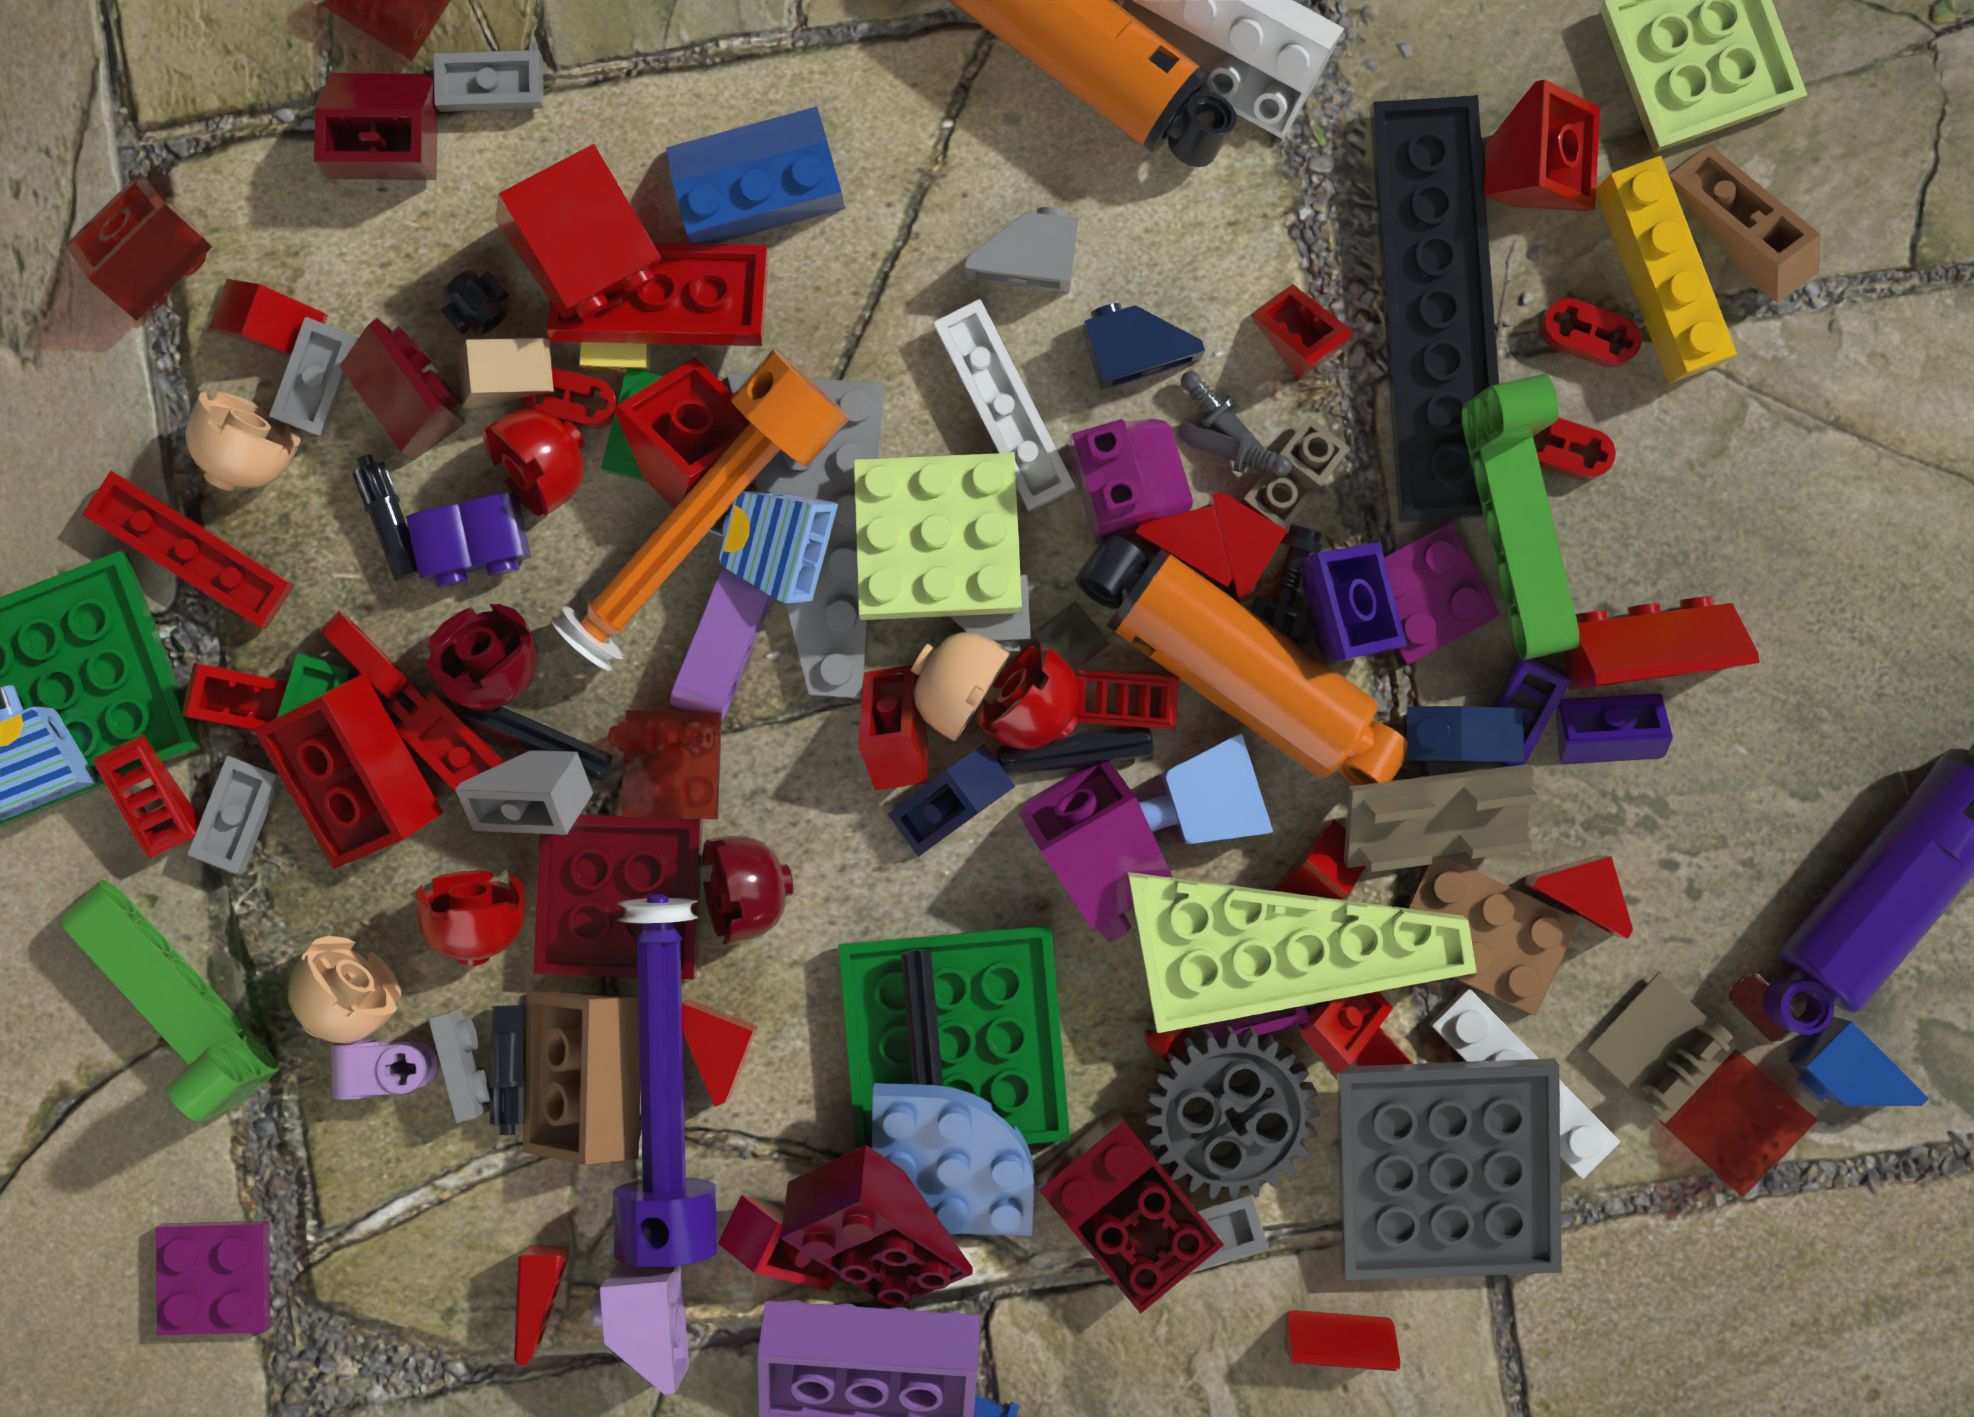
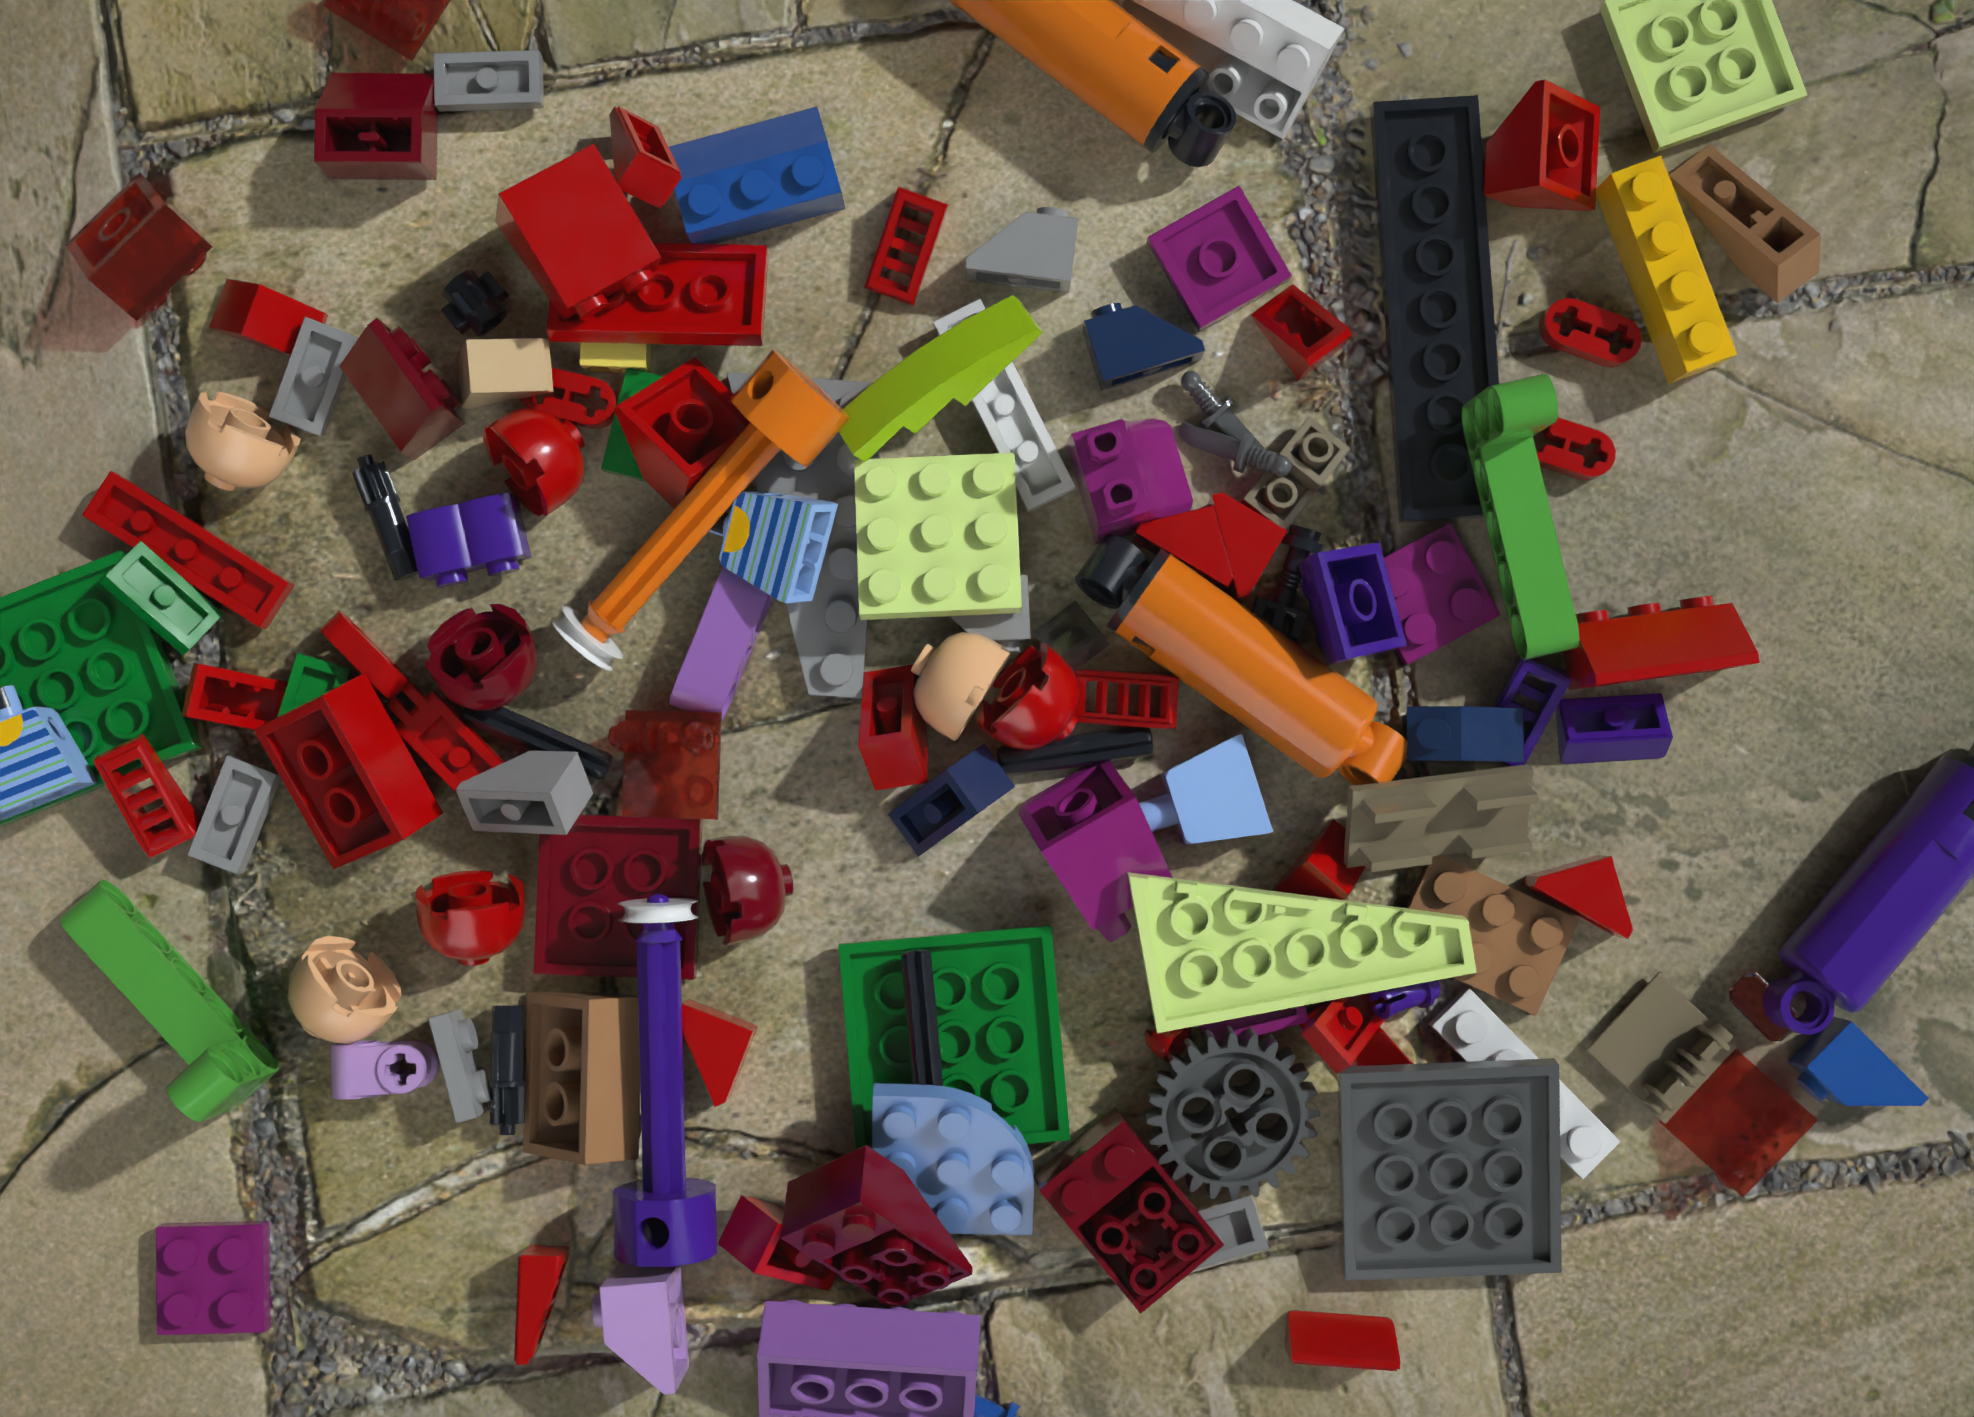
(161, 598): none -> plate
(642, 158): none -> red slope
(888, 239): none -> red slope
(945, 368): none -> lime slope
(1219, 258): none -> magenta plate
(1404, 998): none -> dark purple pin

